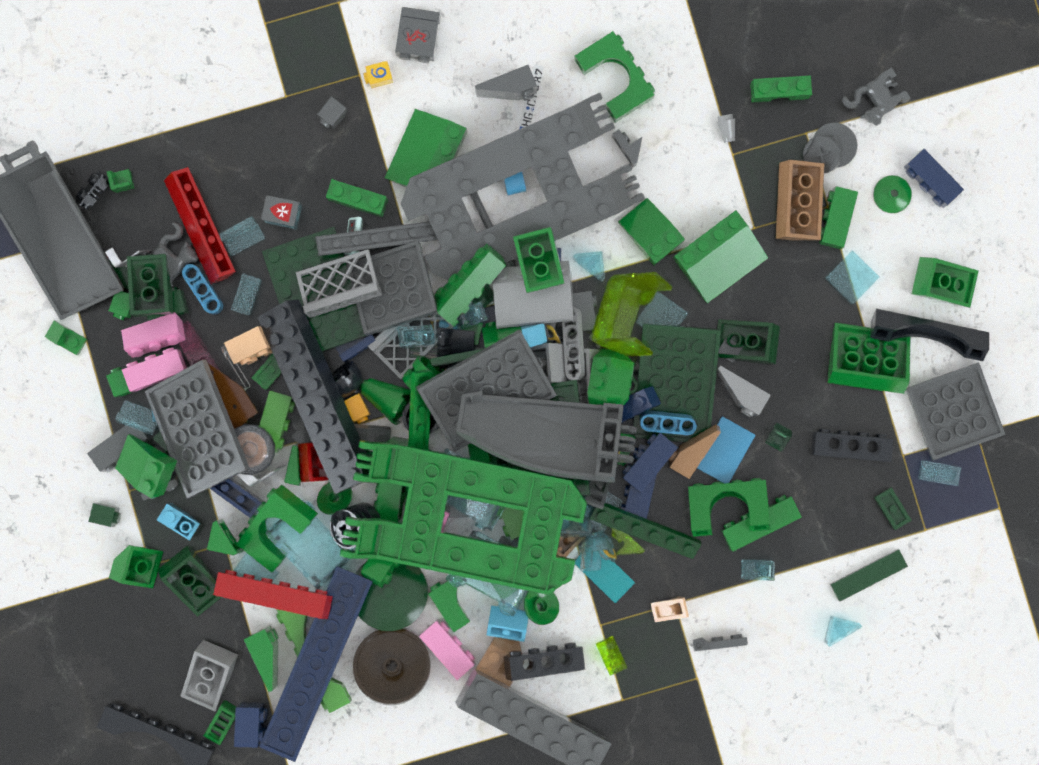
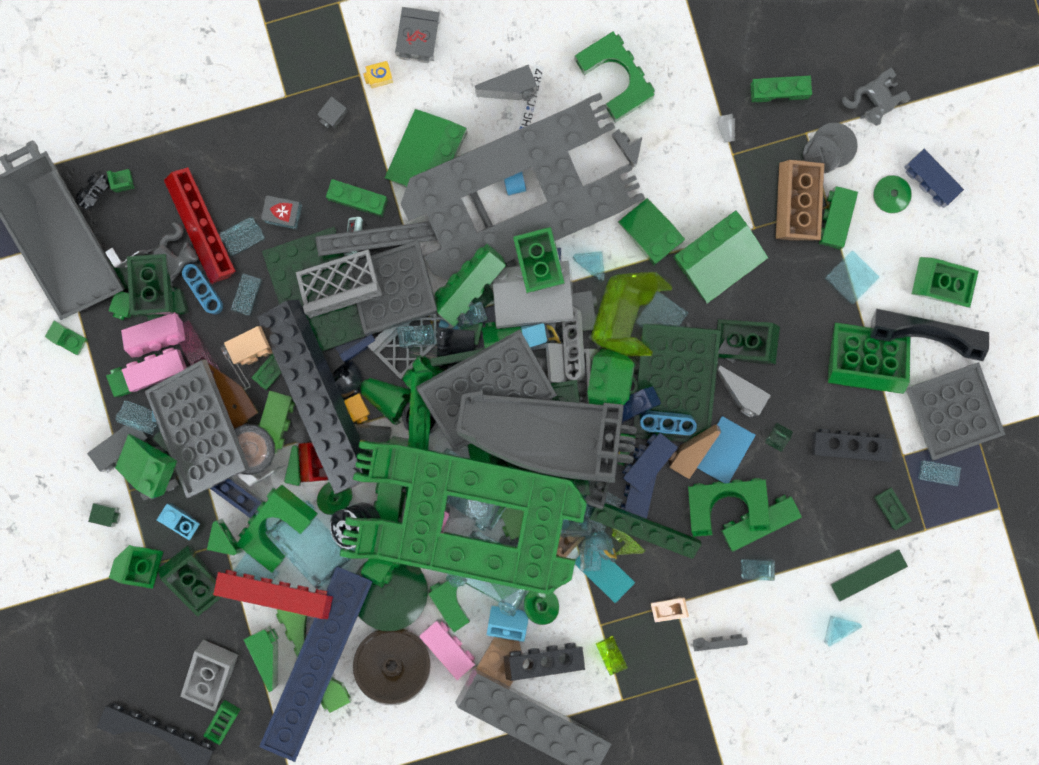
(250, 724): dark blue brick -> none

